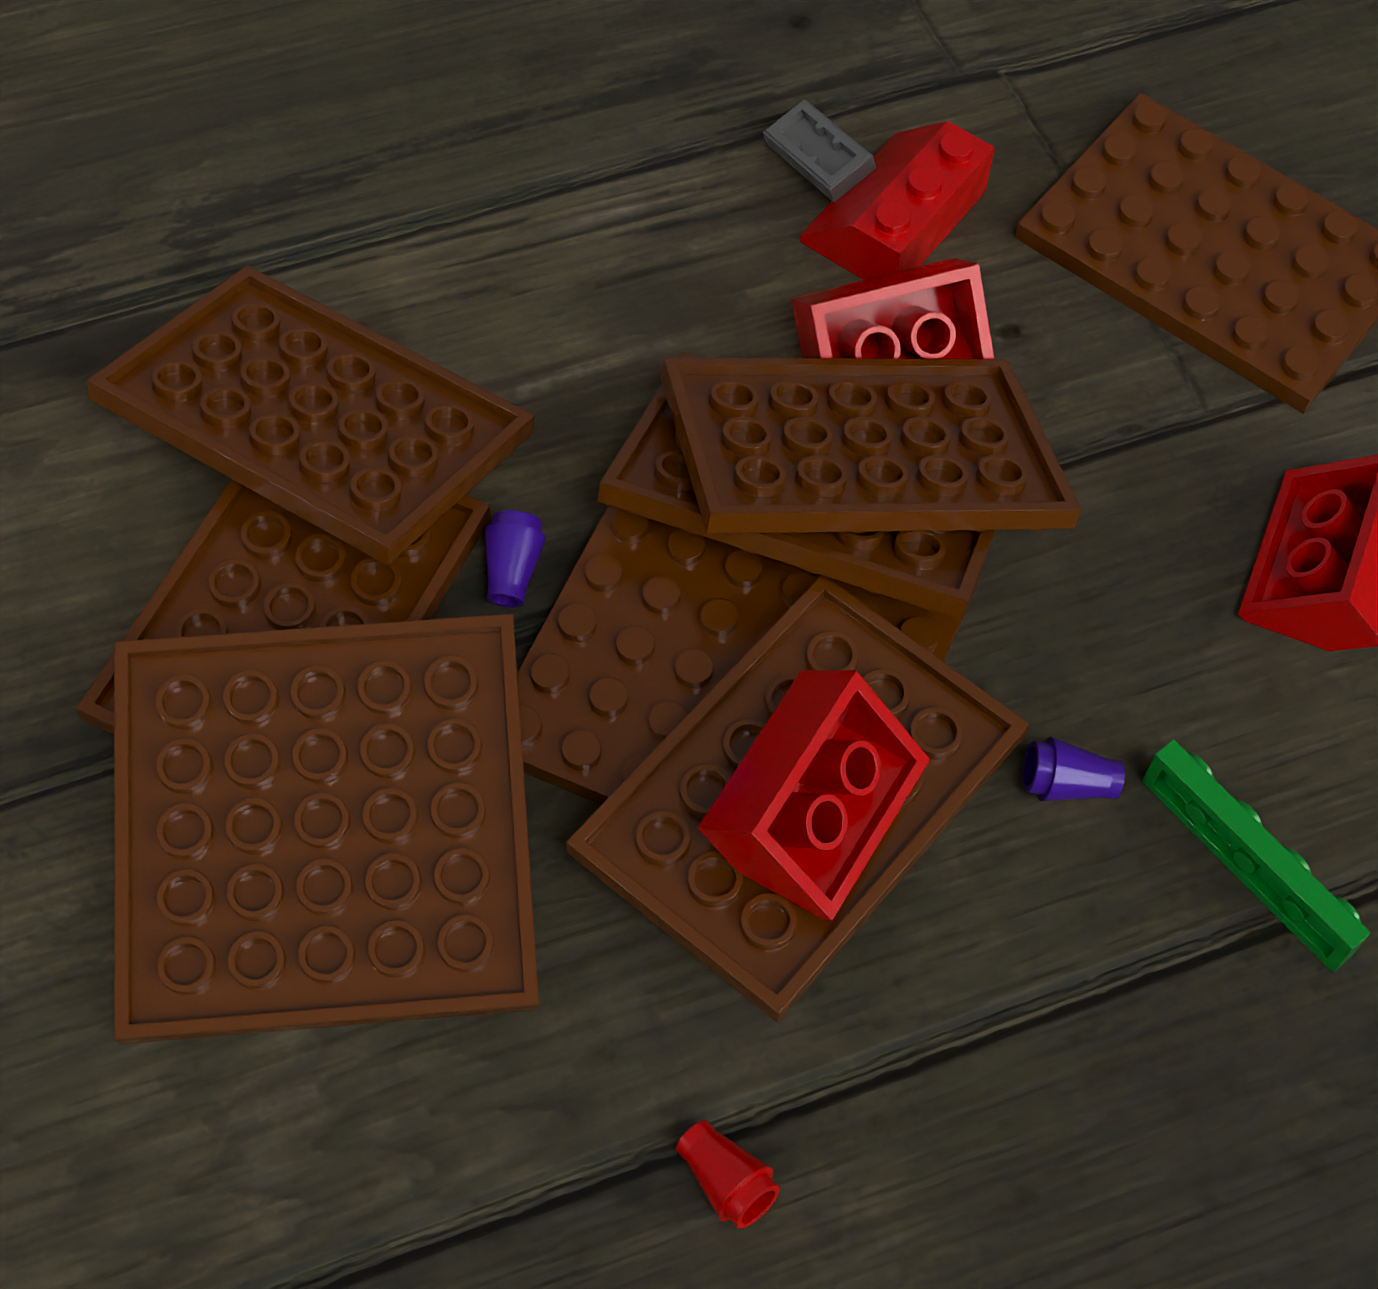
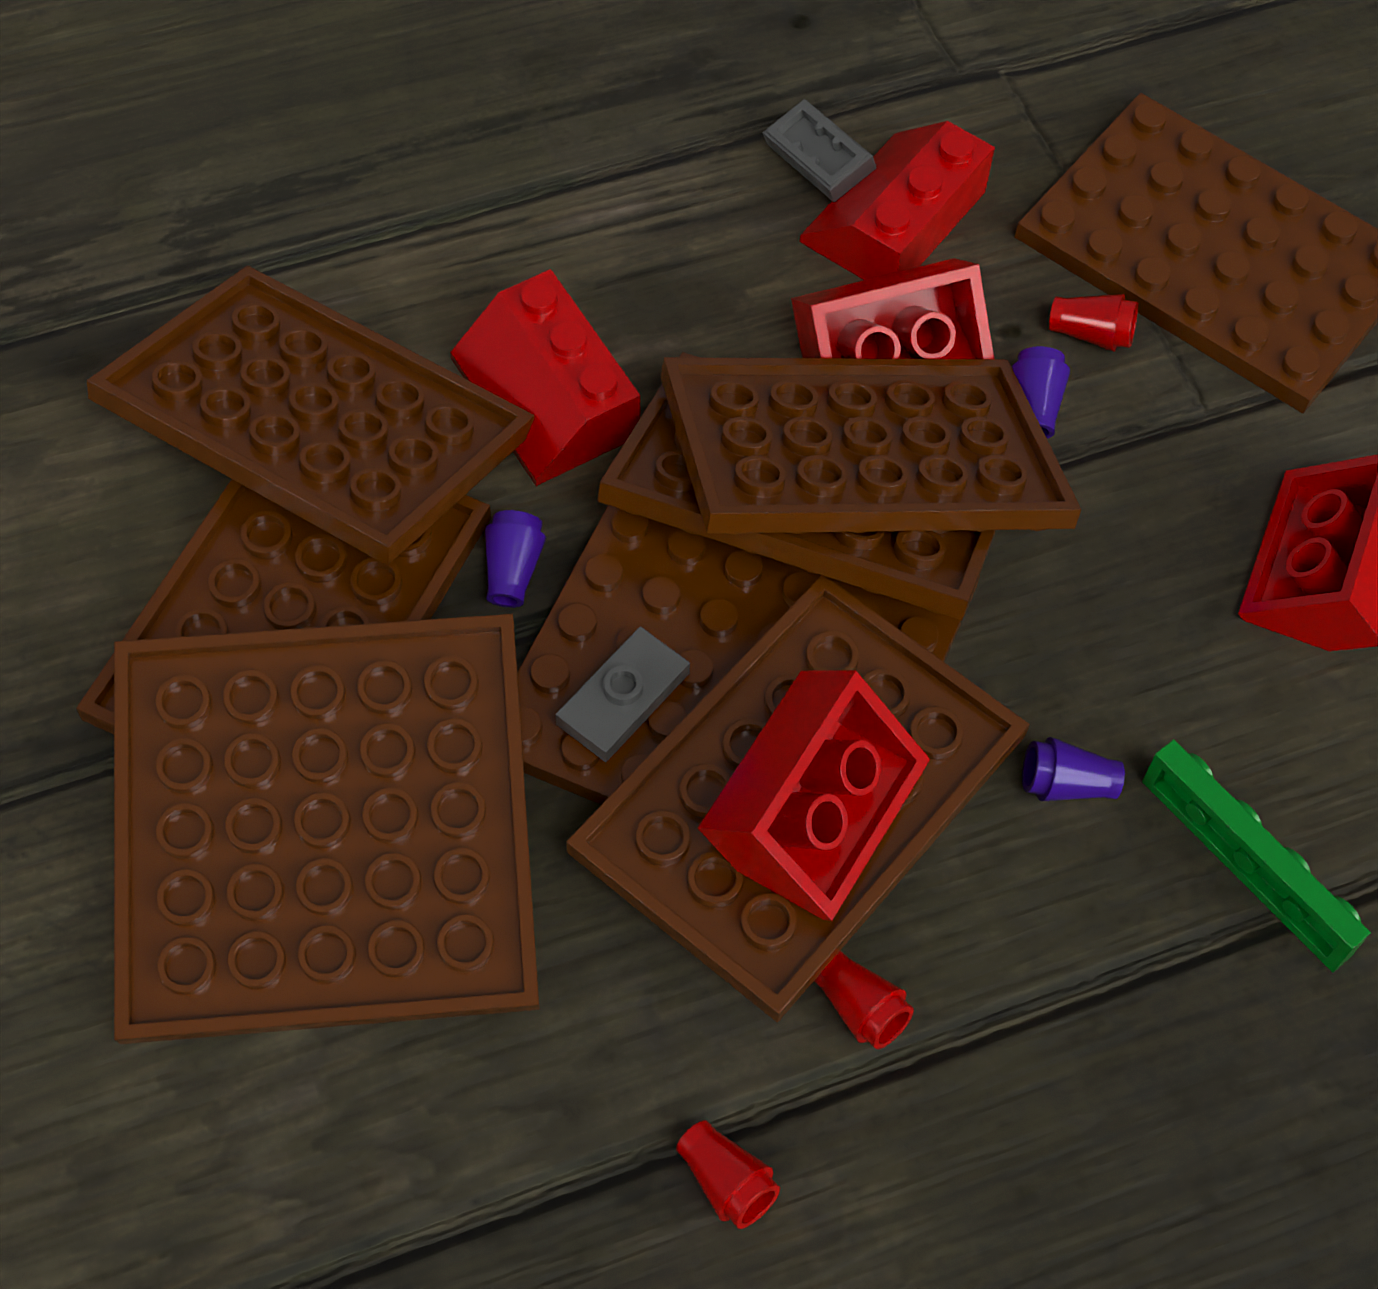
(552, 363): none -> red slope
(622, 694): none -> dark grey plate
(865, 1001): none -> red cone
(1044, 381): none -> dark purple cone
(1099, 320): none -> red cone

